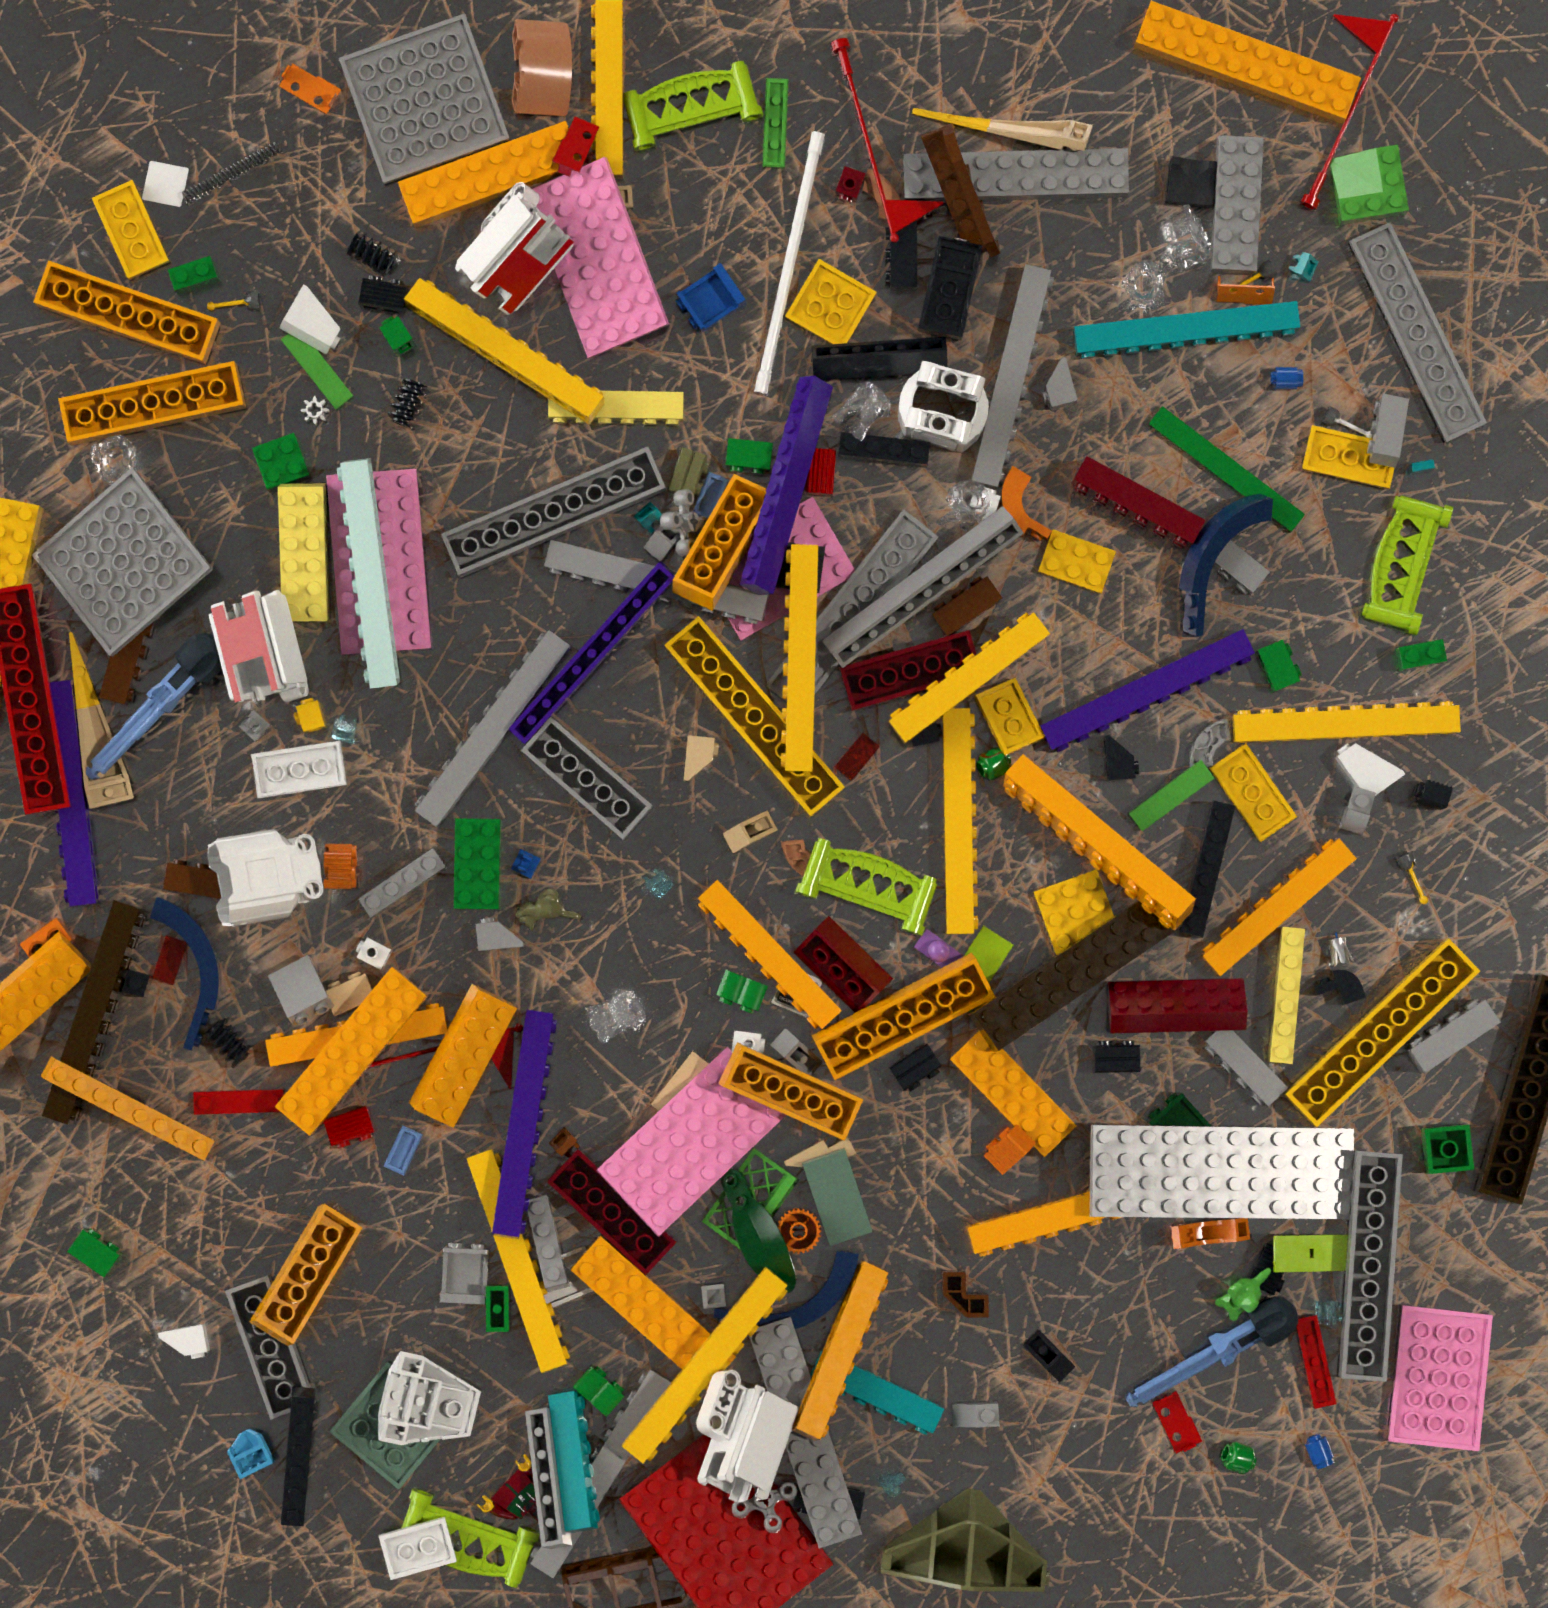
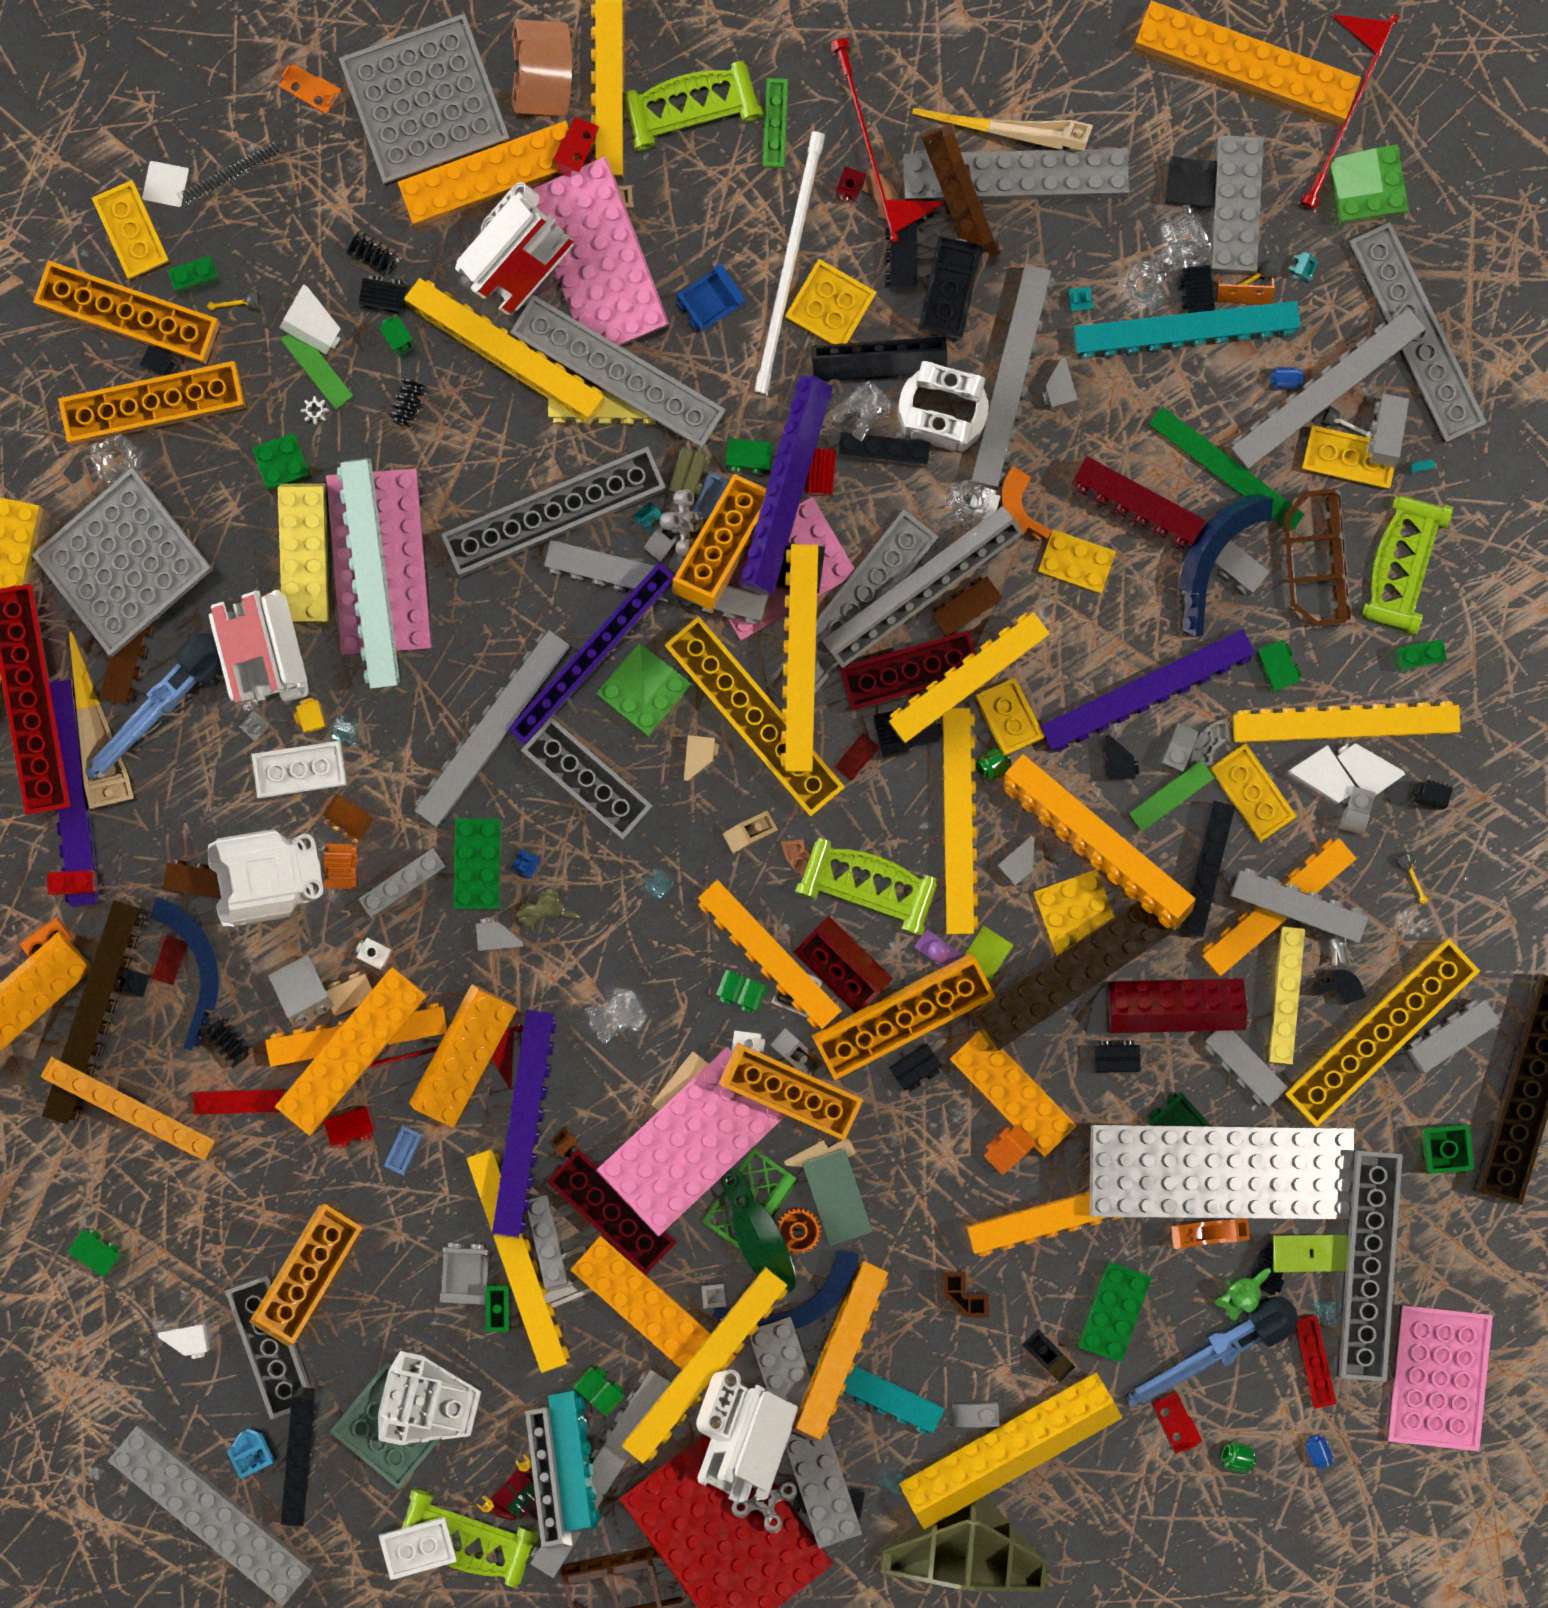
(71, 882): none -> red brick
(158, 362): none -> black brick
(211, 1514): none -> light grey brick
(348, 818): none -> clear orange brick
(618, 371): none -> light grey plate
(644, 689): none -> bright green slope
(889, 741): none -> black brick
(1010, 1450): none -> yellow brick
(1019, 863): none -> light grey slope
(1080, 299): none -> teal tile
(1114, 1311): none -> green brick
(1180, 748): none -> light grey slope
(1197, 289): none -> black brick
(1299, 906): none -> light grey brick
(1325, 776): none -> white slope
(1328, 388): none -> light grey brick
(1336, 547): none -> reddish brown plate

